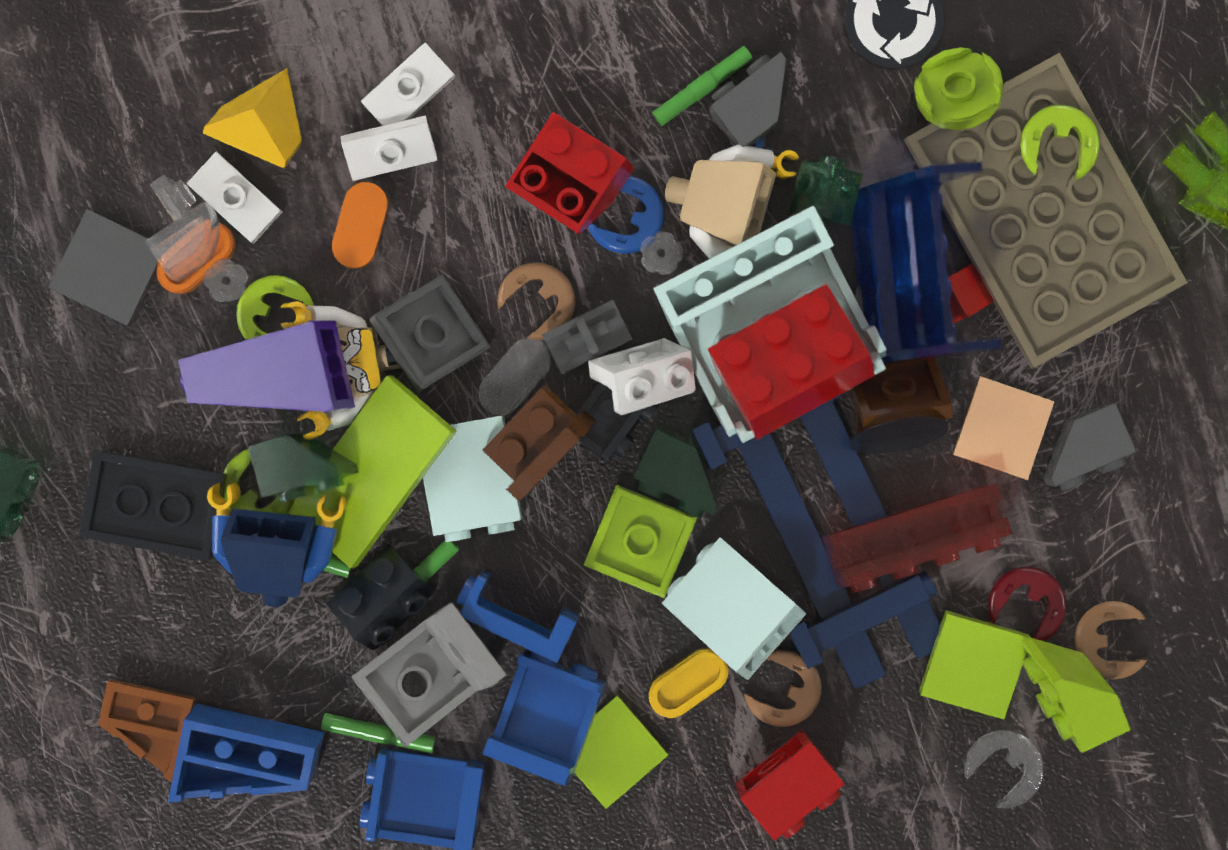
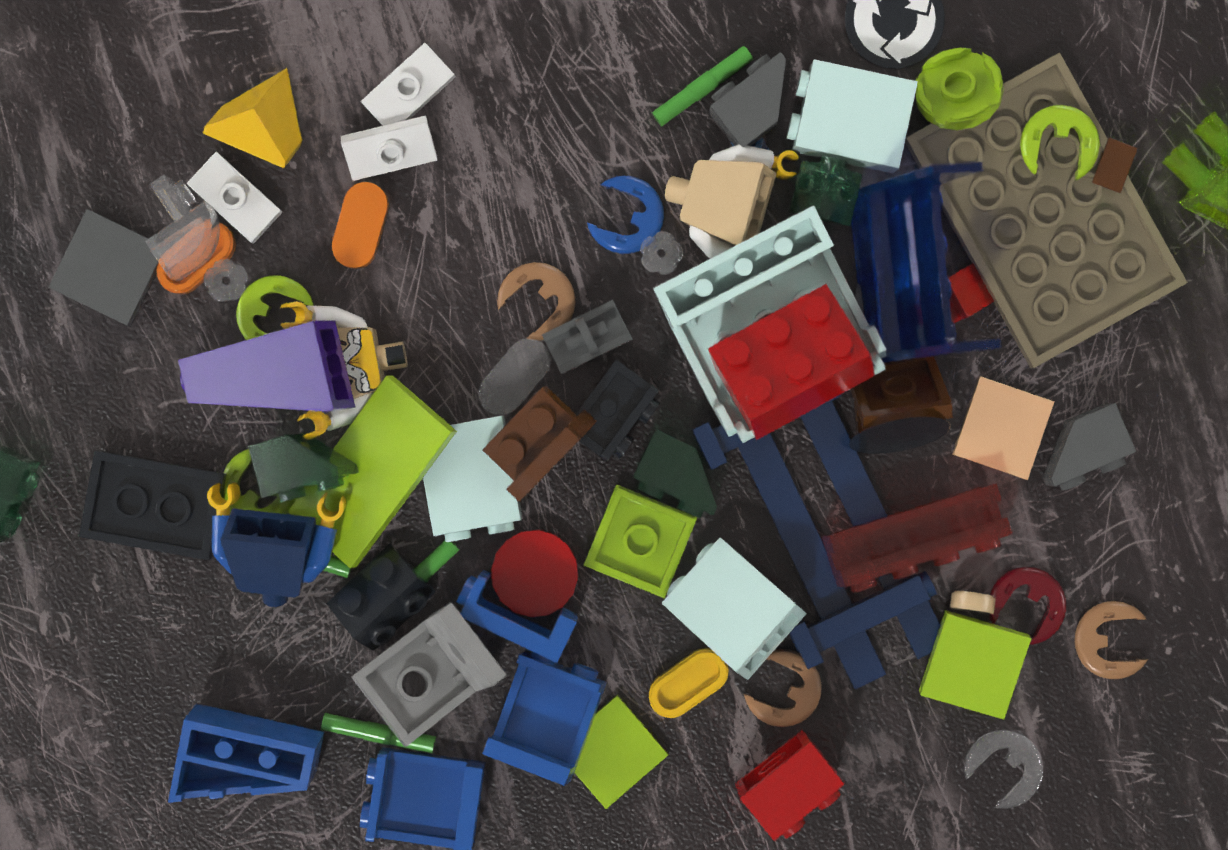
(146, 721): dark orange wing -> none
(429, 333): dark grey tile -> none
(534, 573): none -> red tile
(569, 174): red slope -> none
(645, 374): white bracket -> none
(852, 115): none -> light aqua brick
(972, 602): none -> tan tile
(1074, 694): lime slope -> none
(1114, 165): none -> reddish brown sticker

